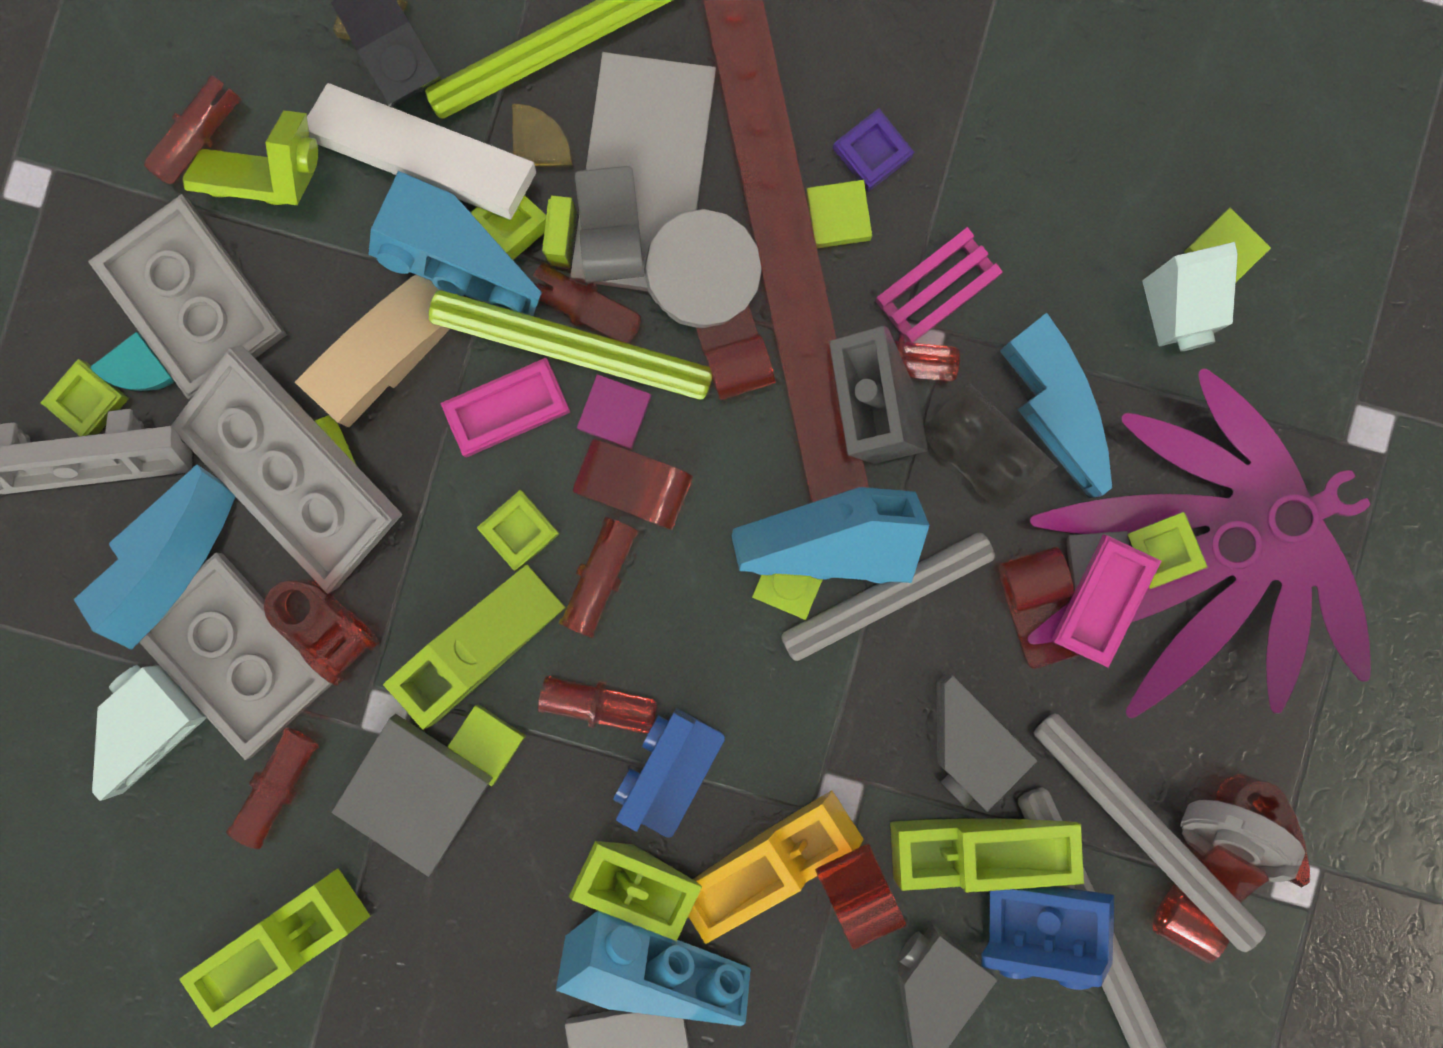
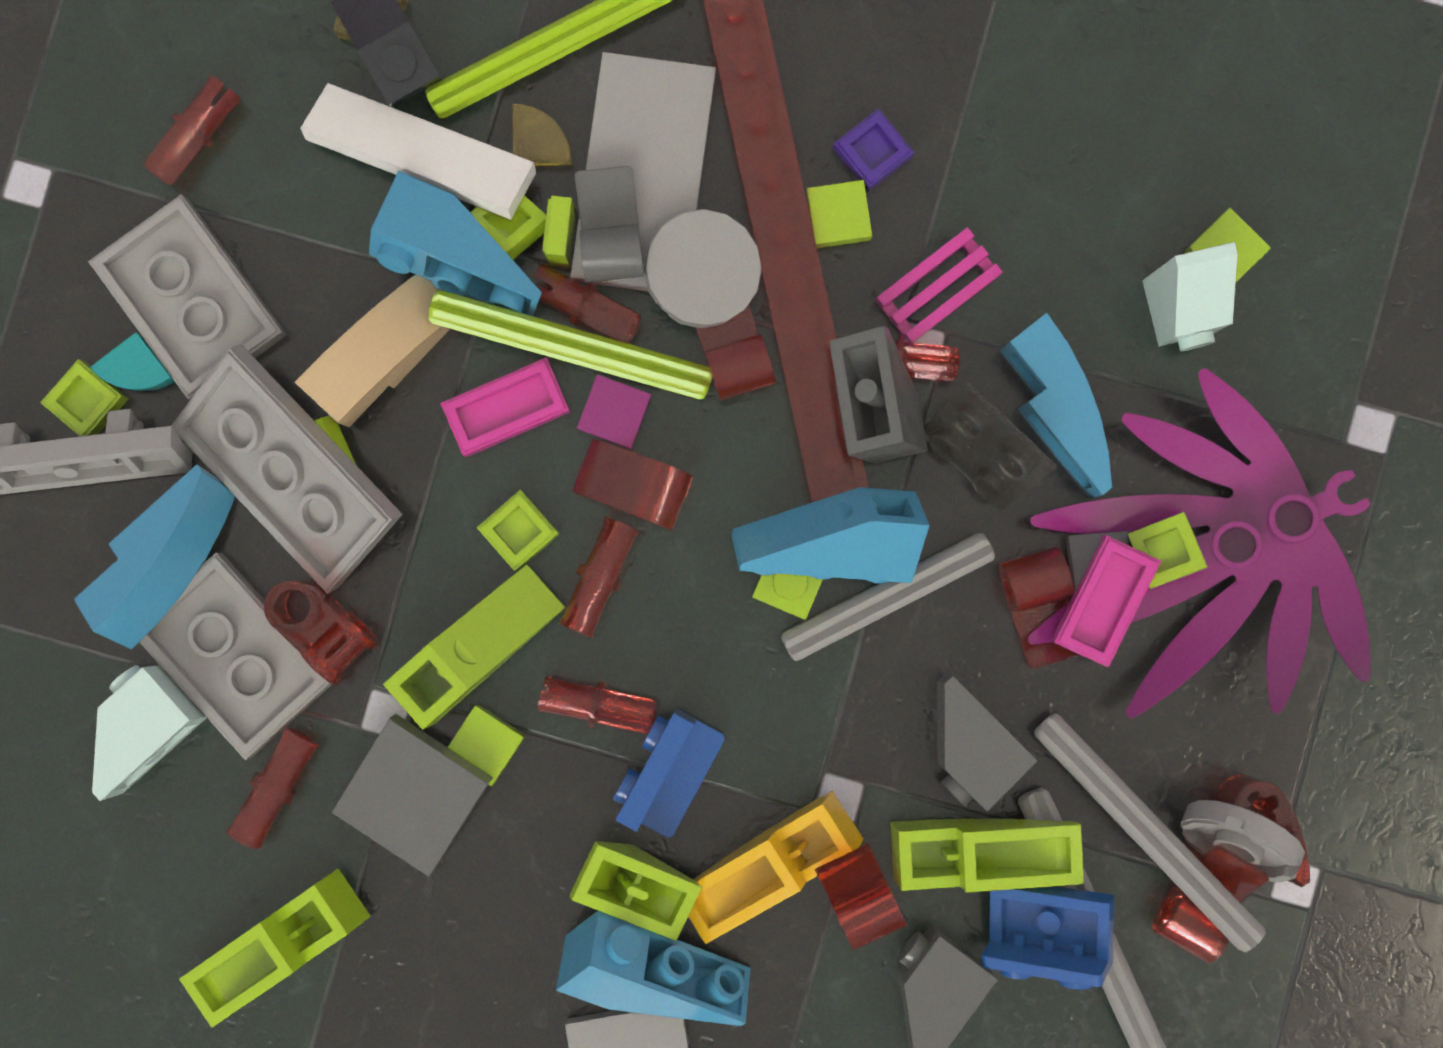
(271, 179): lime bracket -> none

